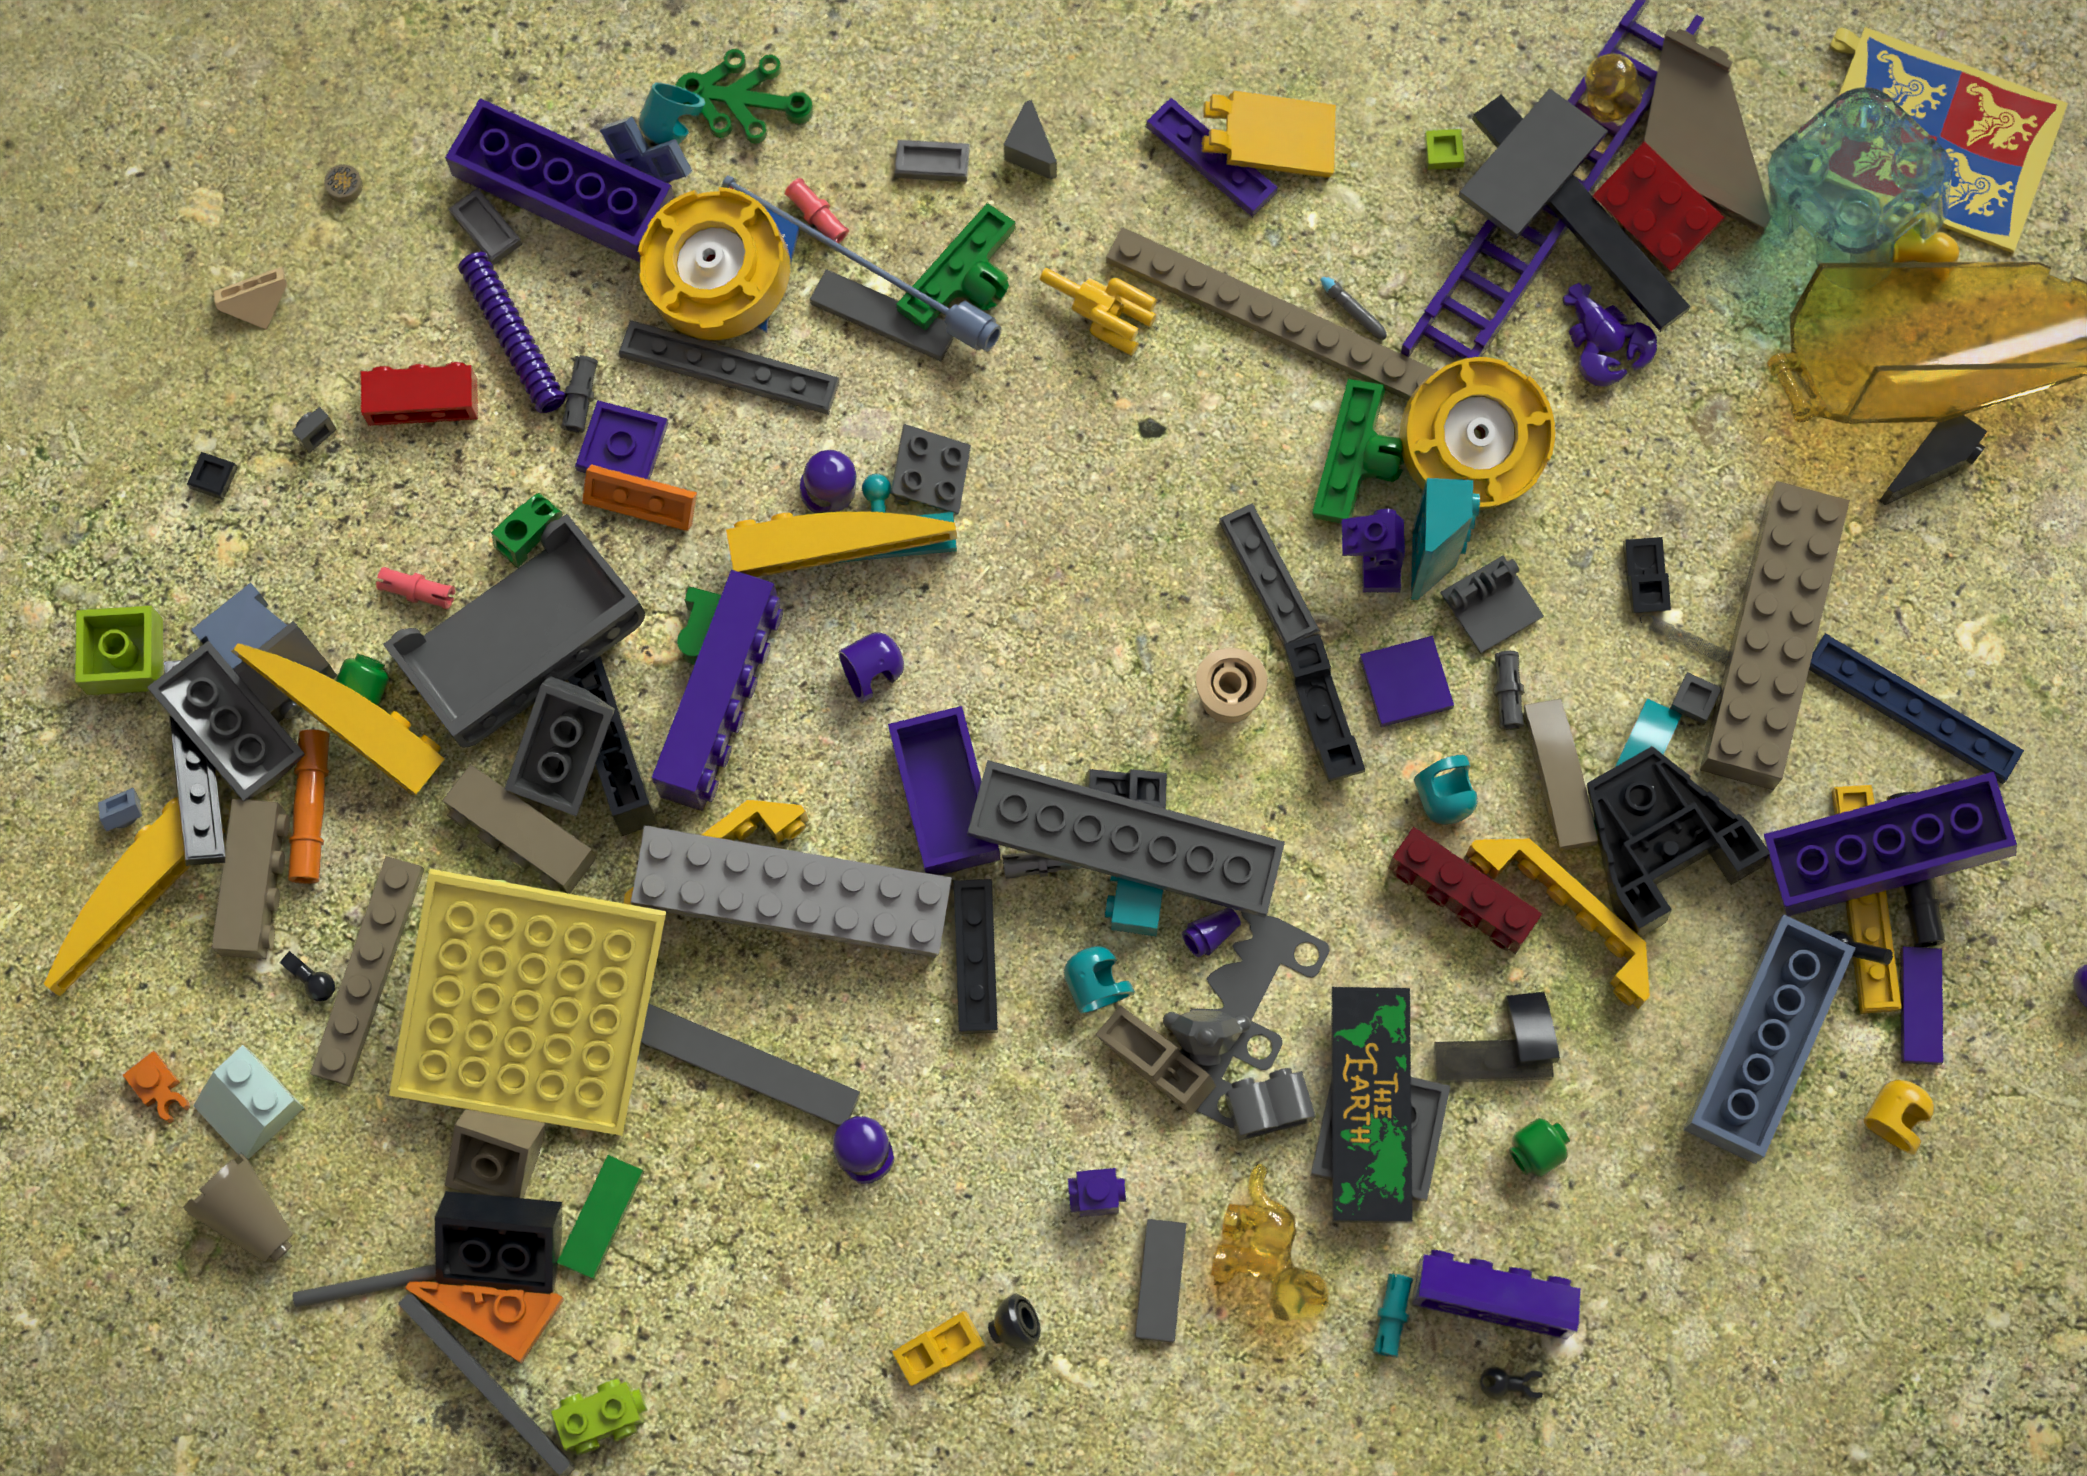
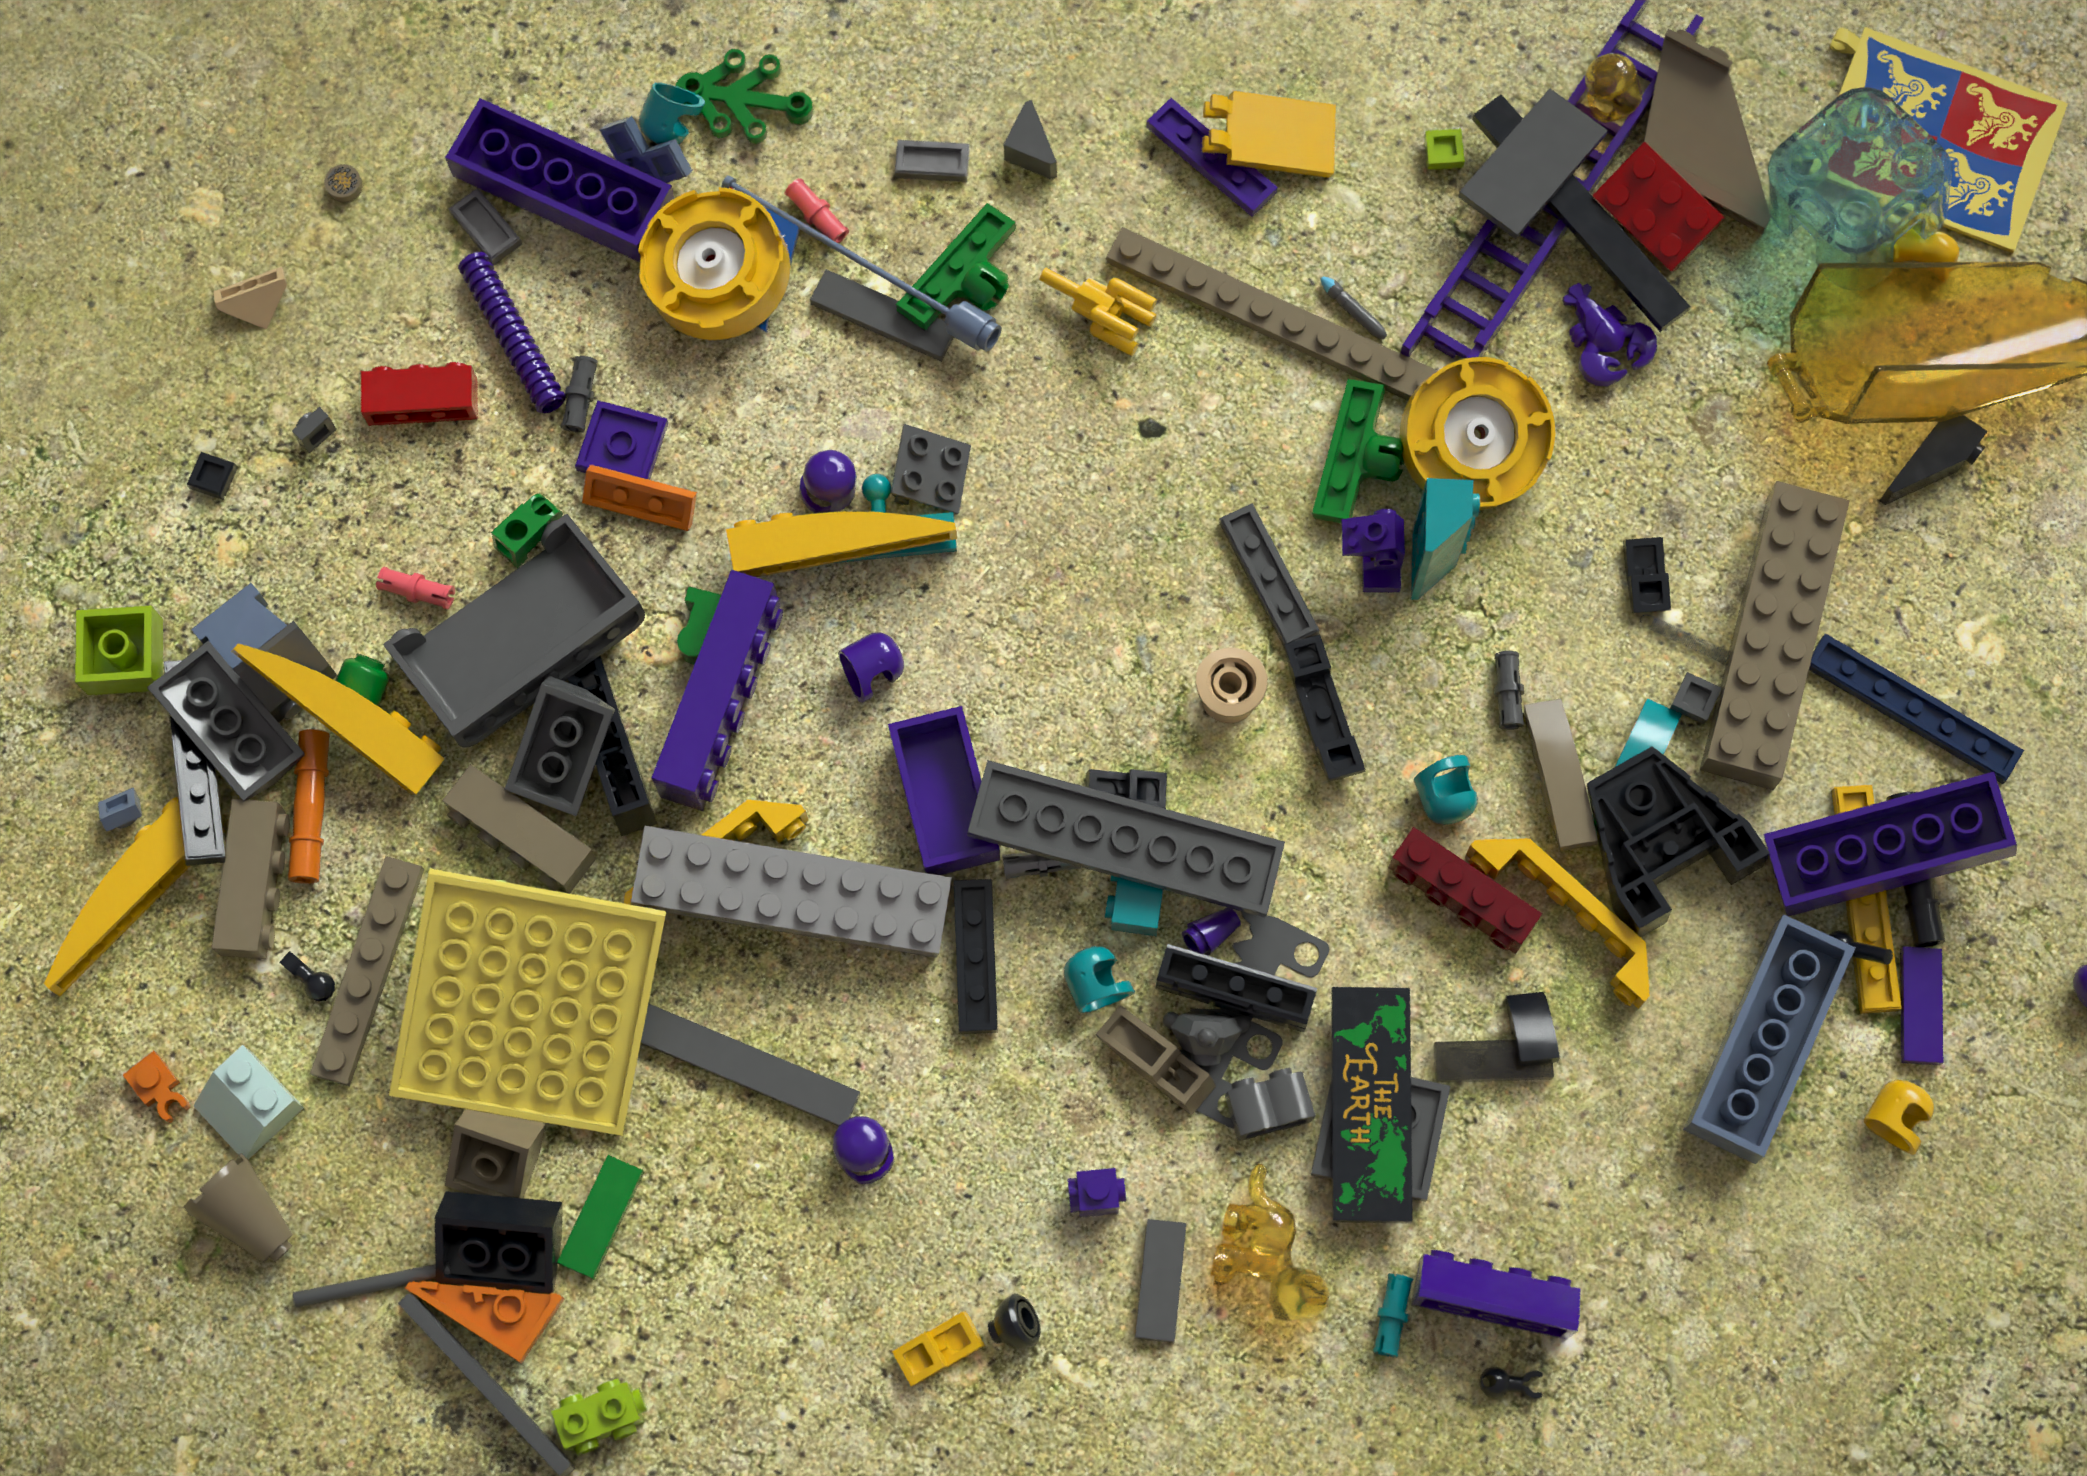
(729, 367): dark grey tile -> none
(1236, 988): none -> black brick
(1406, 681): dark purple tile -> none
(1492, 603): dark grey hinge -> none
(1539, 1147): green head -> none

